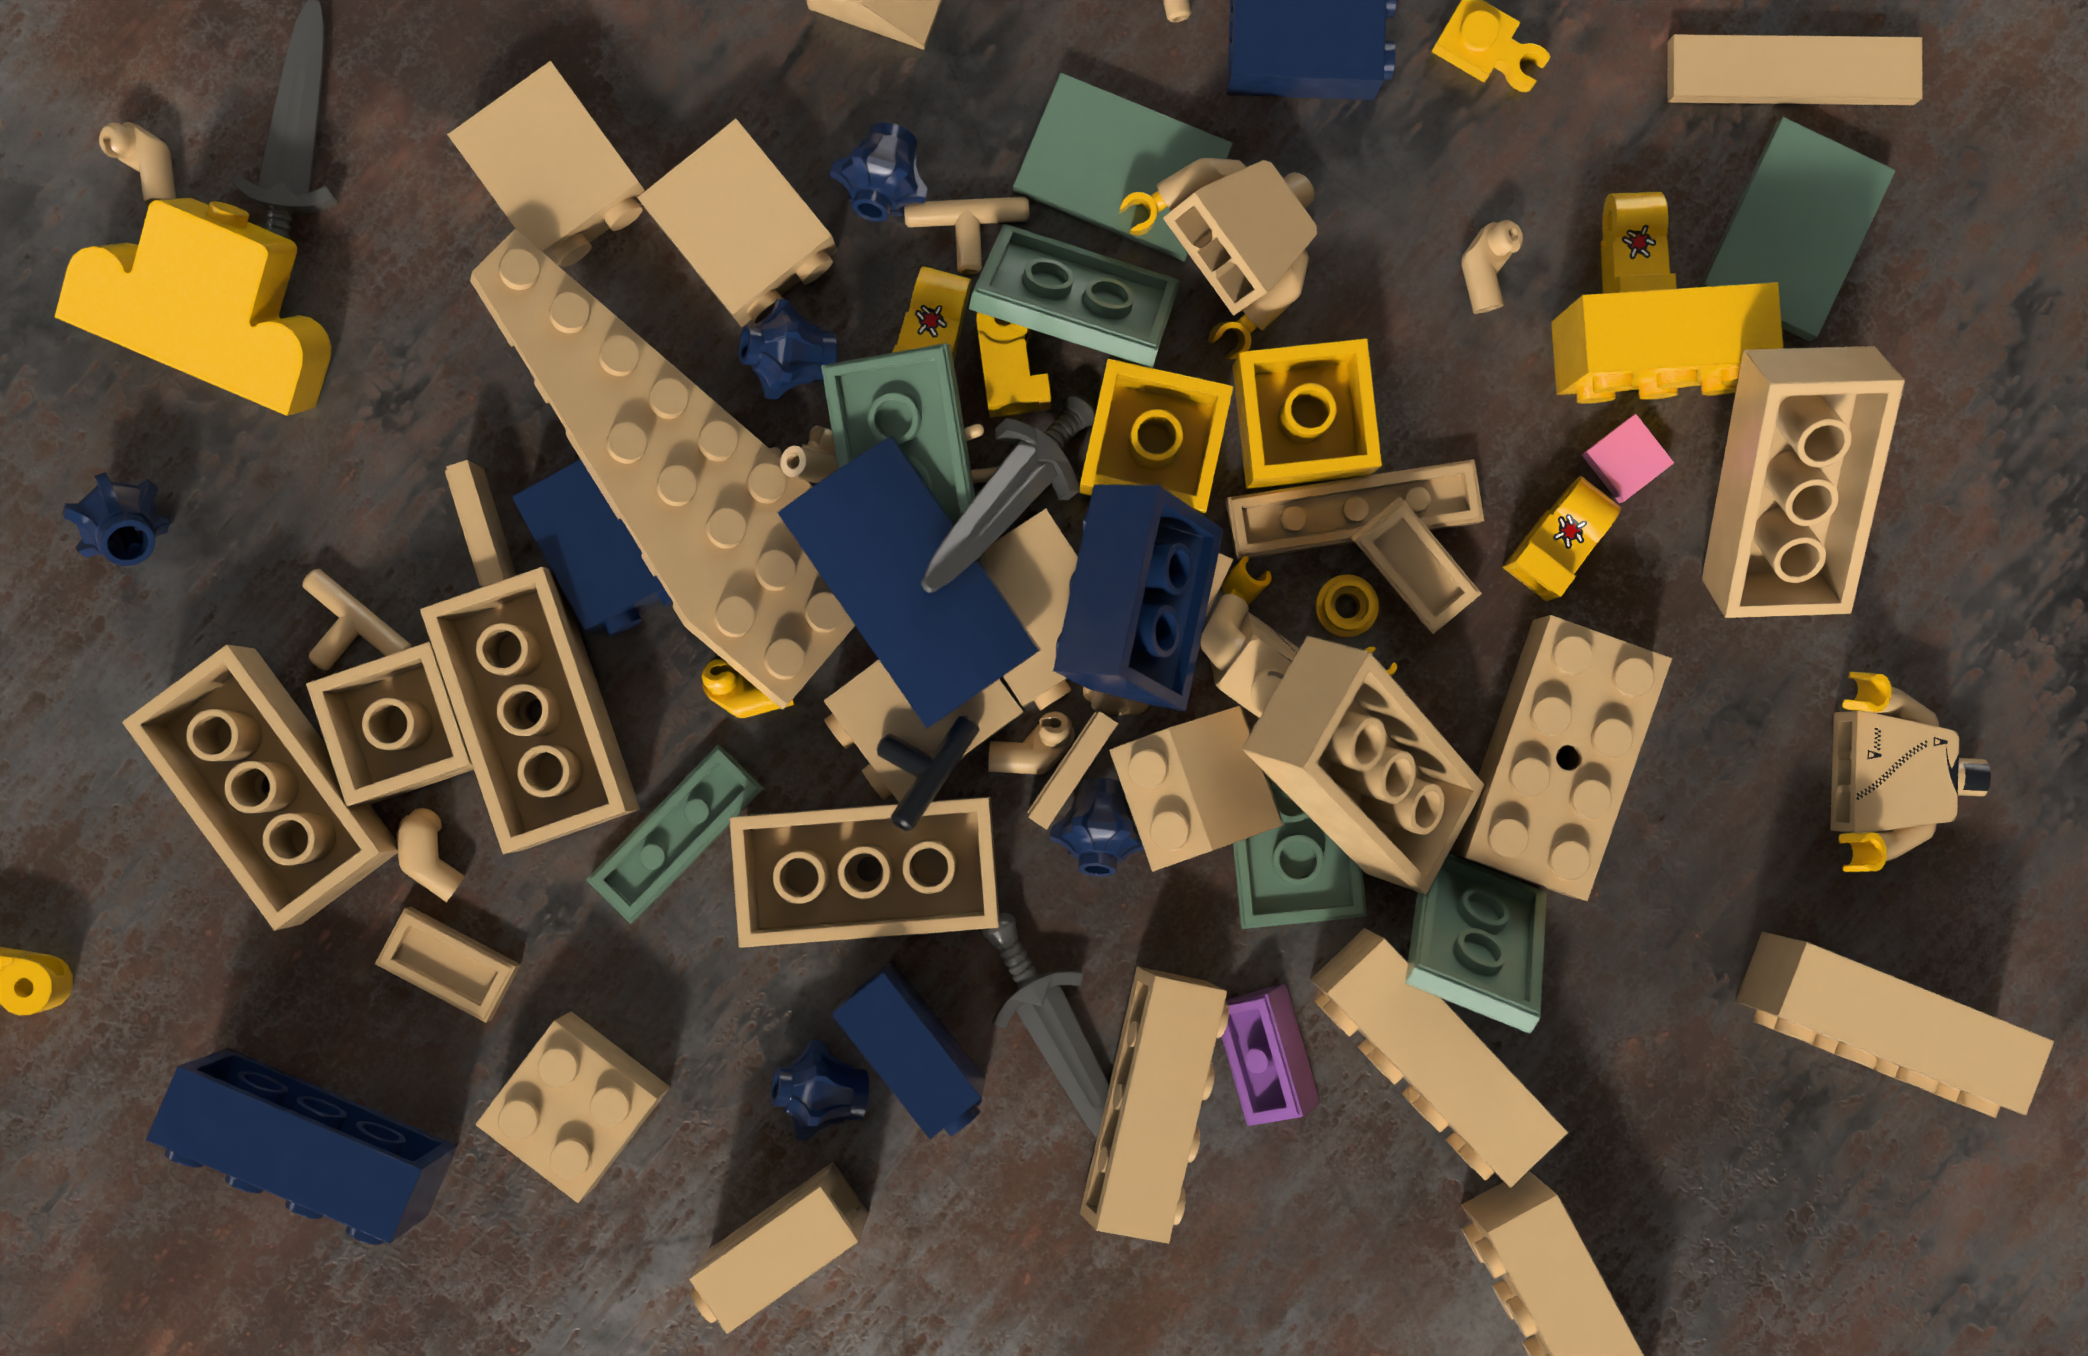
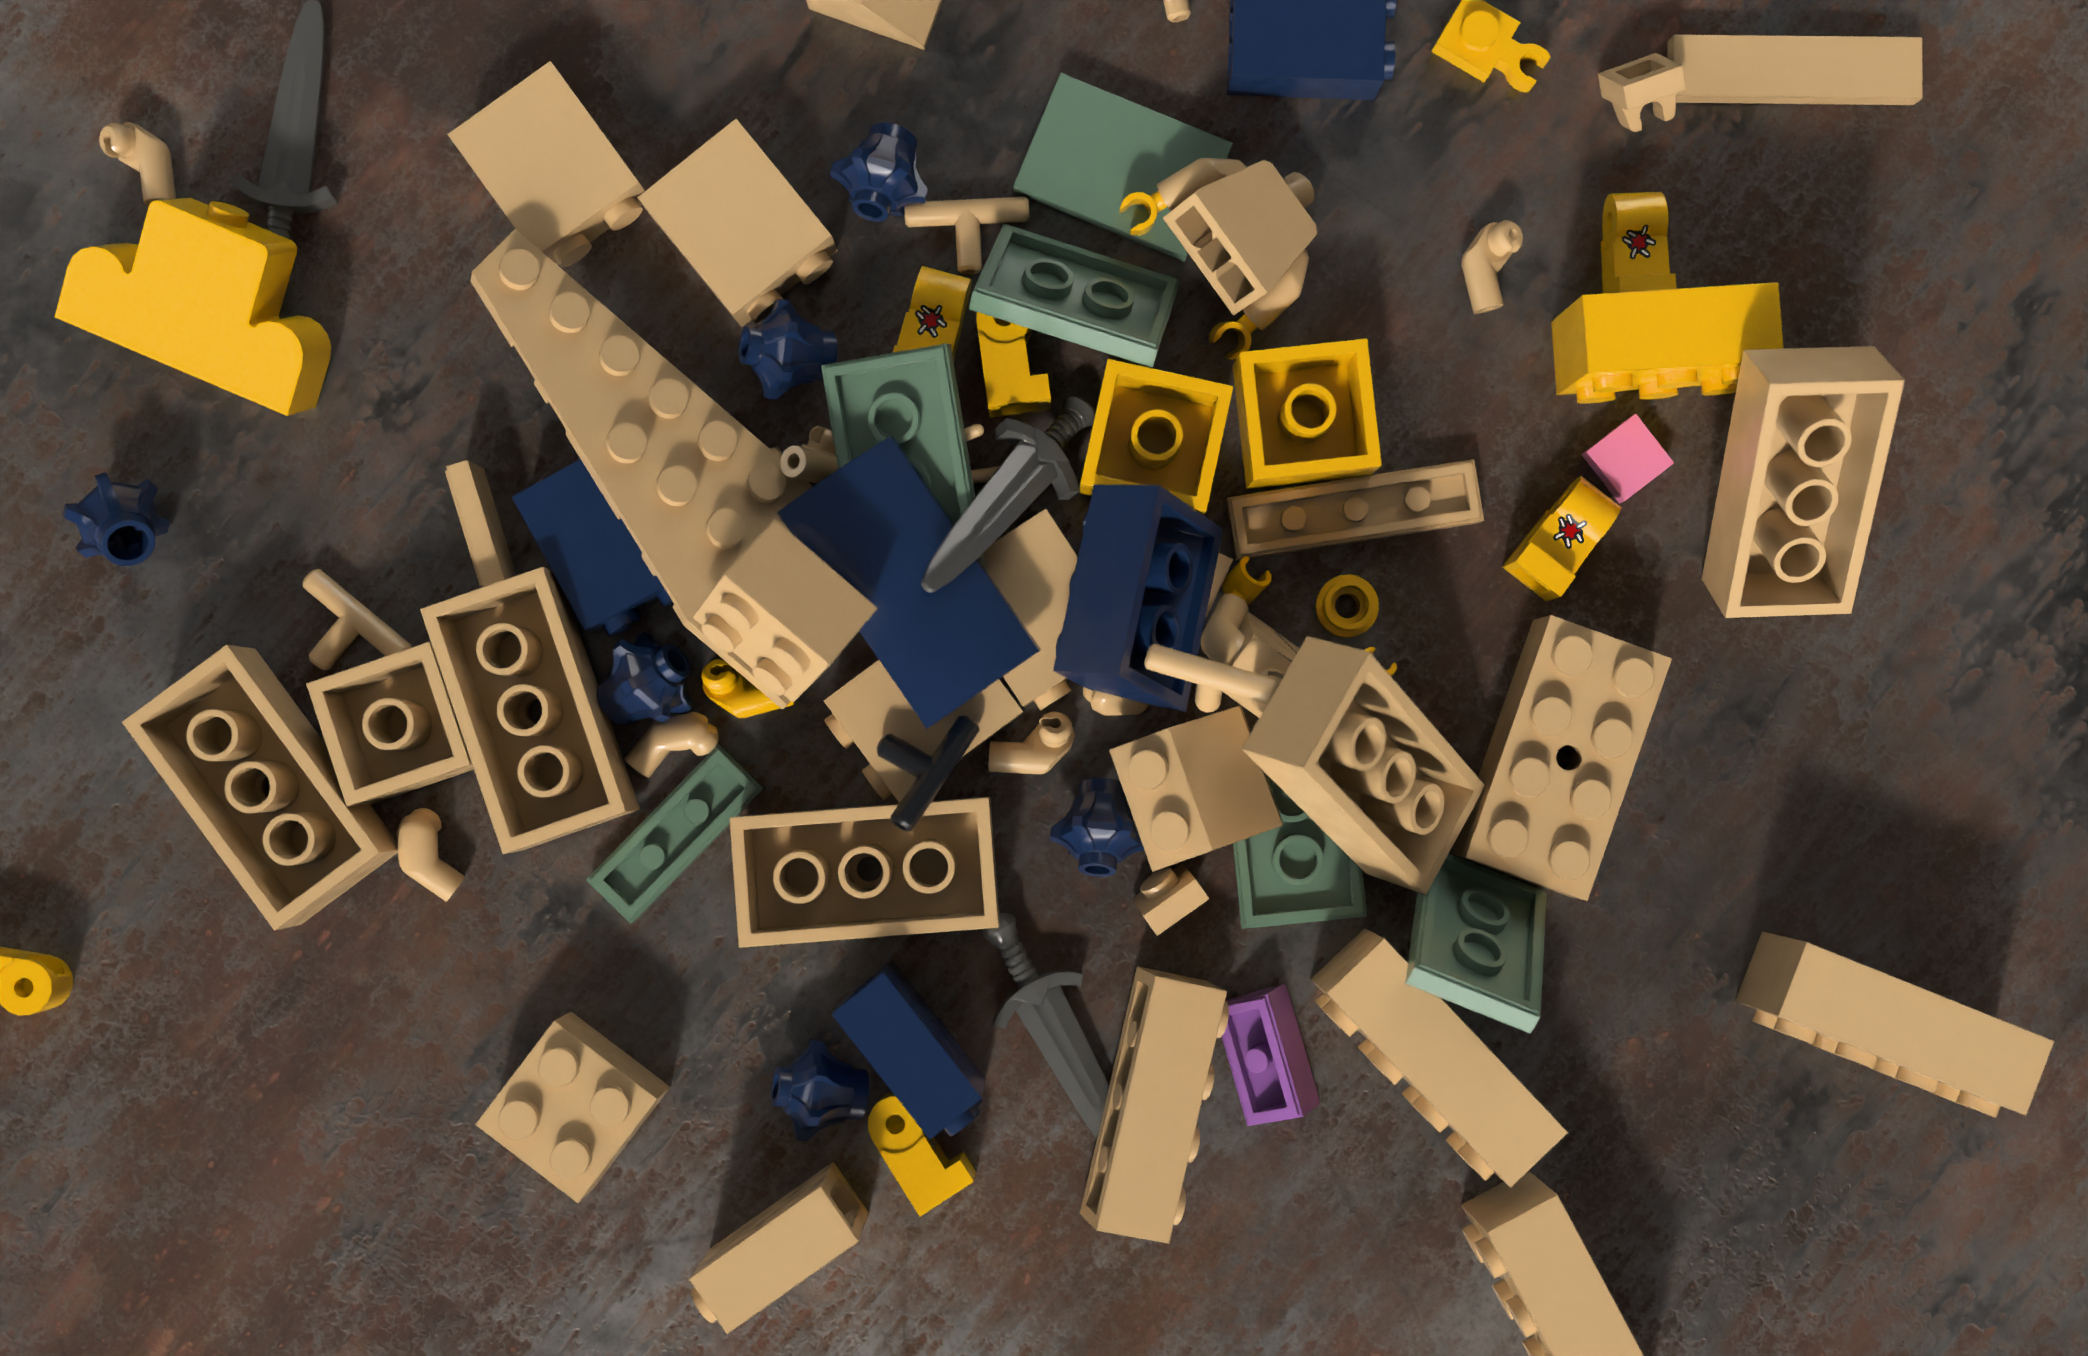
(301, 1145): dark blue brick -> none
(447, 964): tan tile -> none
(645, 682): none -> dark blue rock
(675, 734): none -> tan arm
(783, 612): none -> tan brick
(914, 1158): none -> yellow leg
(1071, 769): tan tile -> none
(1168, 897): none -> tan plate
(1210, 677): none -> tan piece
(1416, 565): tan tile -> none
(1642, 82): none -> tan tile
(1800, 223): sand green tile -> none
(1894, 773): tan torso -> none

